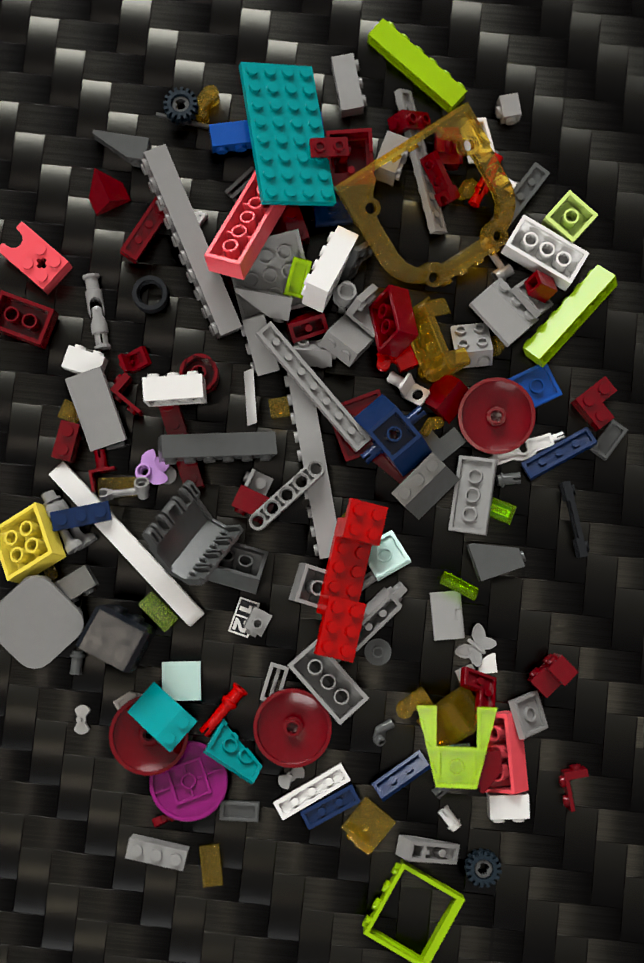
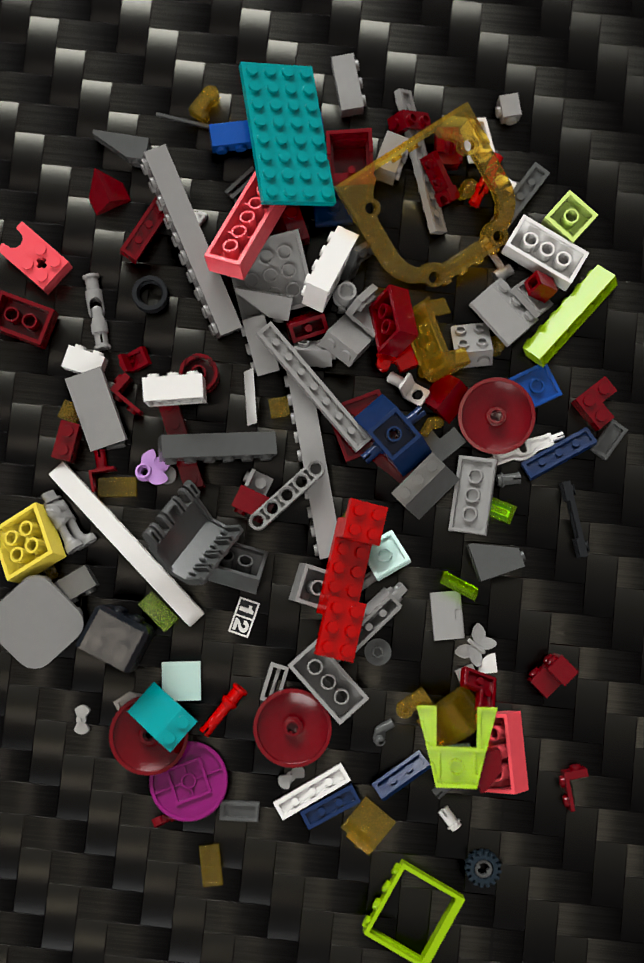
(76, 662): dark grey pin -> none
(80, 516): dark blue plate -> none
(141, 488): light grey brick -> none
(157, 852): light grey brick -> none
(171, 106): black bush -> none
(230, 752): teal wing -> none
(257, 622): light grey brick -> none
(297, 274): lime tile -> none
(330, 147): dark red bracket -> none
(416, 65): lime brick -> none
(427, 850): light grey slope -> none
(508, 807): white brick -> none
(528, 714): light grey tile -> none

